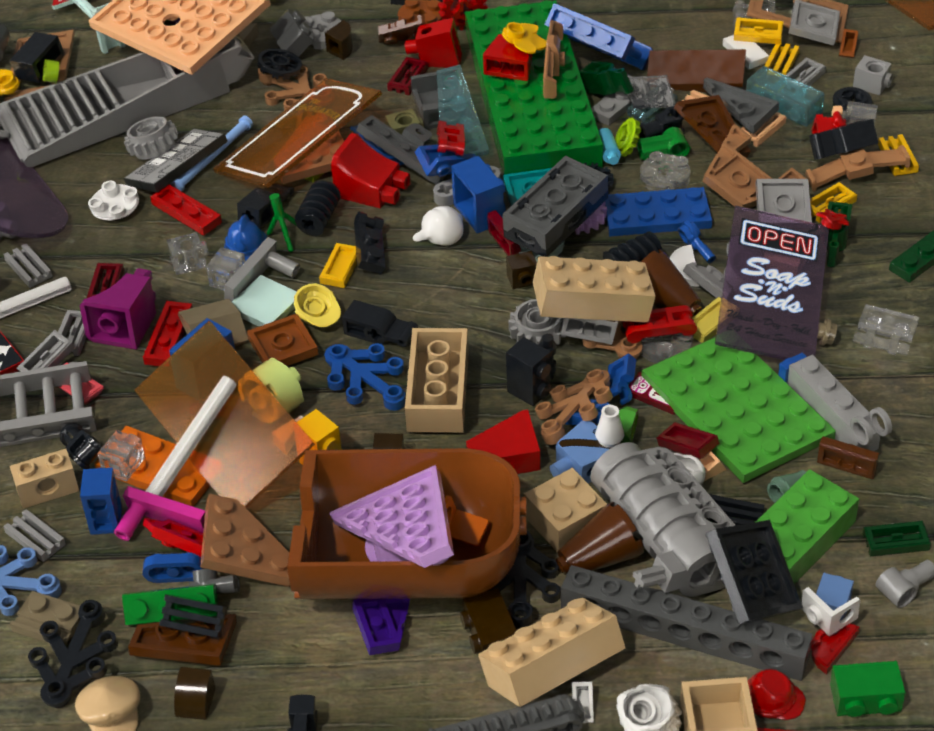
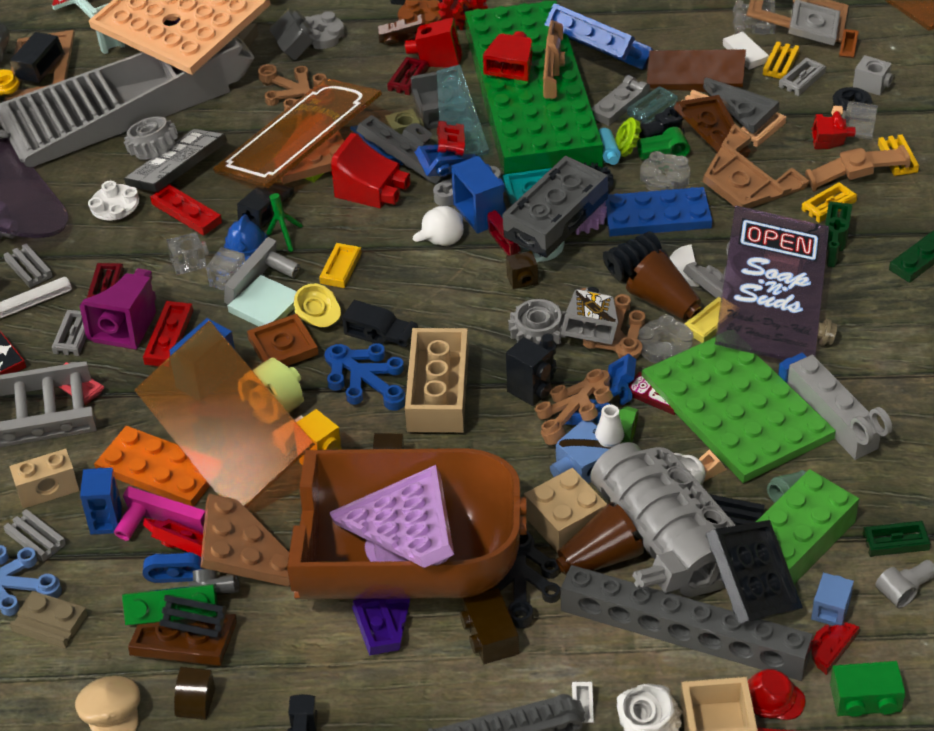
(49, 356): light grey tile -> none
(50, 71): lime beam -> none
(73, 656): black plant -> none
(82, 447): black connector -> none
(123, 453): clear brick -> none
(192, 436): white axle -> none
(221, 312): dark tan slope -> none
(245, 123): light blue bar -> none
(279, 64): black wheel -> none
(317, 207): black piece -> none
(339, 40): dark brown brick -> none
(369, 243): black plate -> none
(465, 526): orange bracket -> none
(512, 441): red slope -> none
(524, 37): yellow plate -> none
(551, 651): tan brick -> none
(593, 289): tan brick -> none
(605, 79): dark green piece -> none
(651, 92): clear piece -> none
(662, 322): red plate -> none
(687, 440): dark red tile -> none
(690, 235): blue plate -> none
(758, 30): yellow tile -> none
(784, 197): light grey plate -> none
(795, 99): clear light blue brick -> none
(823, 616): white bracket -> none
(833, 220): red plate -> none
(843, 139): black piece -> none
(848, 457): reddish brown plate -> none
(889, 324): clear plate -> none

